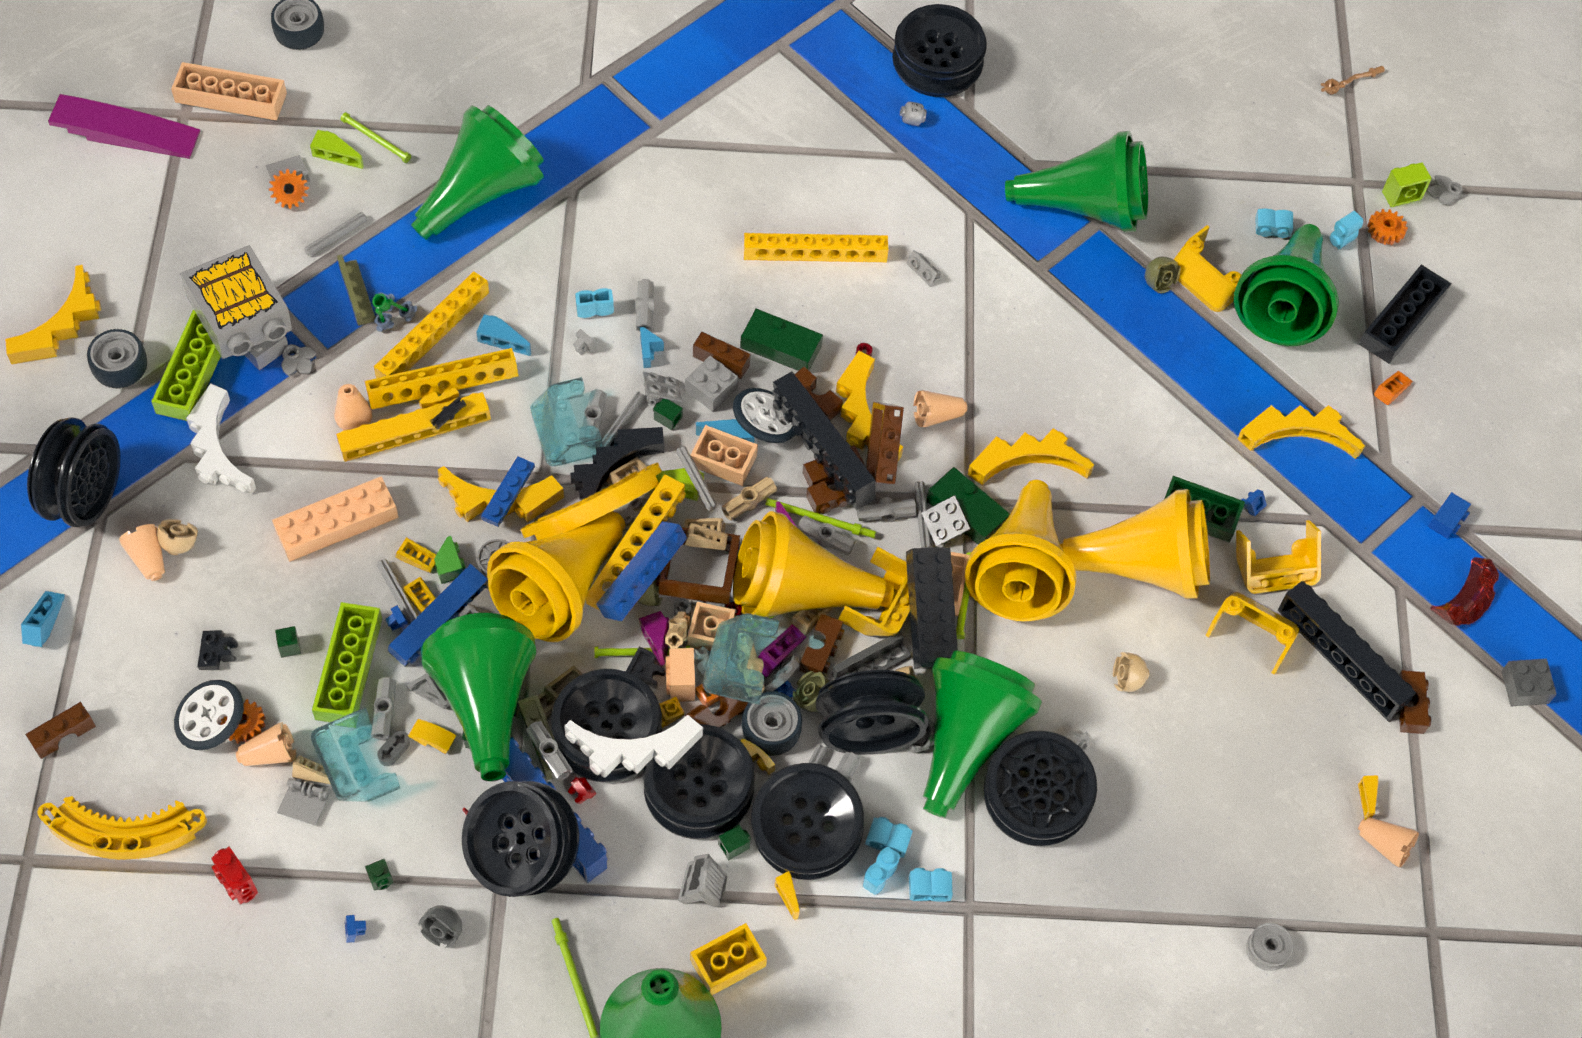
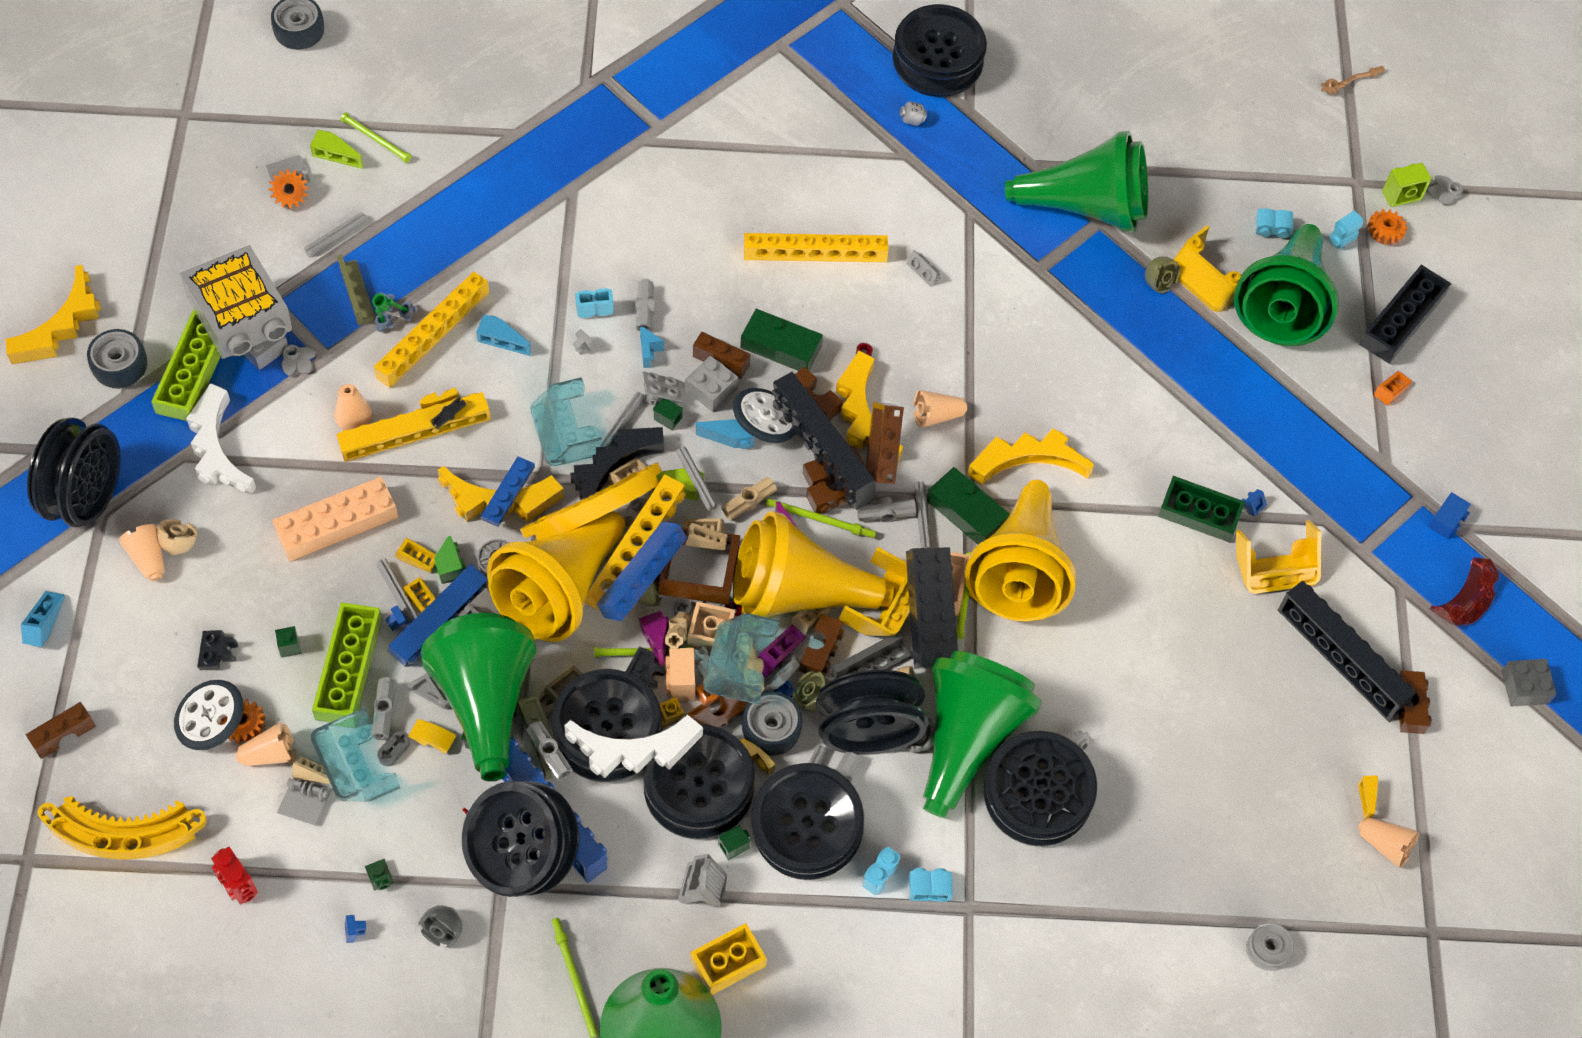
(123, 126): magenta slope -> none
(229, 91): light nougat brick -> none
(441, 377): yellow brick -> none
(484, 165): green piece -> none
(583, 788): red tile -> none
(594, 408): light grey piece -> none
(724, 455): light nougat brick -> none
(786, 890): yellow slope -> none
(836, 539): light grey piece -> none
(885, 834): medium azure brick -> none
(945, 521): hinge -> none
(1130, 672): tan cylinder -> none
(1156, 546): yellow piece -> none
(1263, 617): yellow windscreen -> none
(1300, 423): yellow arch -> none

